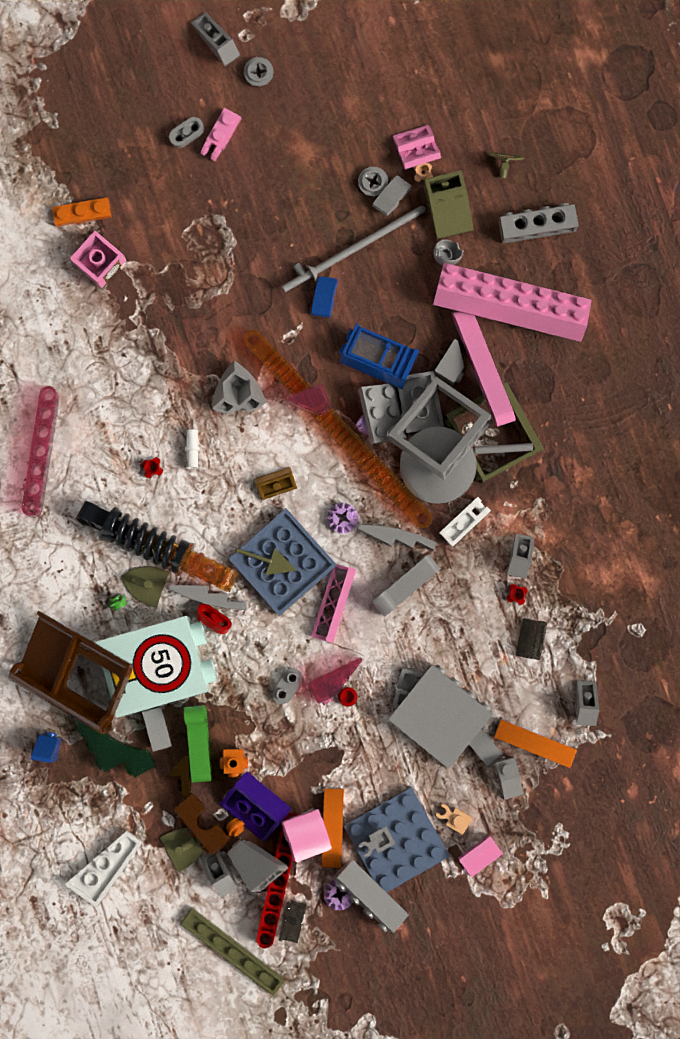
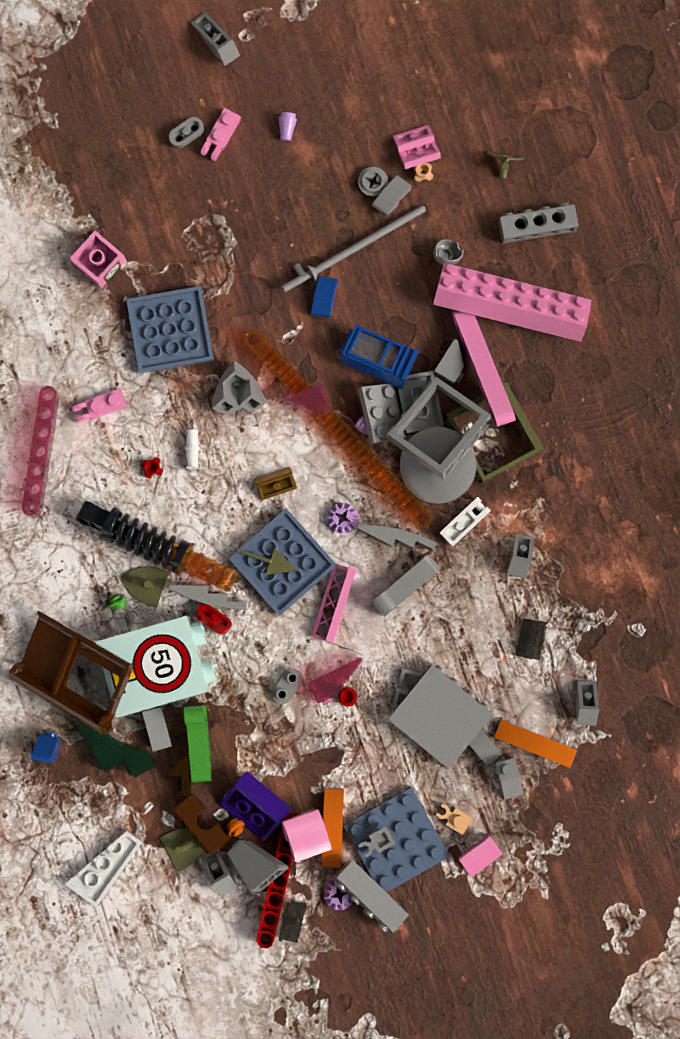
(81, 212): orange plate -> none
(101, 405): none -> bright pink hinge
(170, 330): none -> sand blue plate
(233, 754): orange brick -> none
(233, 951): olive tile -> none
(251, 67): light grey gear -> none
(287, 124): none -> lavender cone
(448, 204): olive slope -> none
(504, 448): light grey bar -> none
(516, 589): red plate -> none

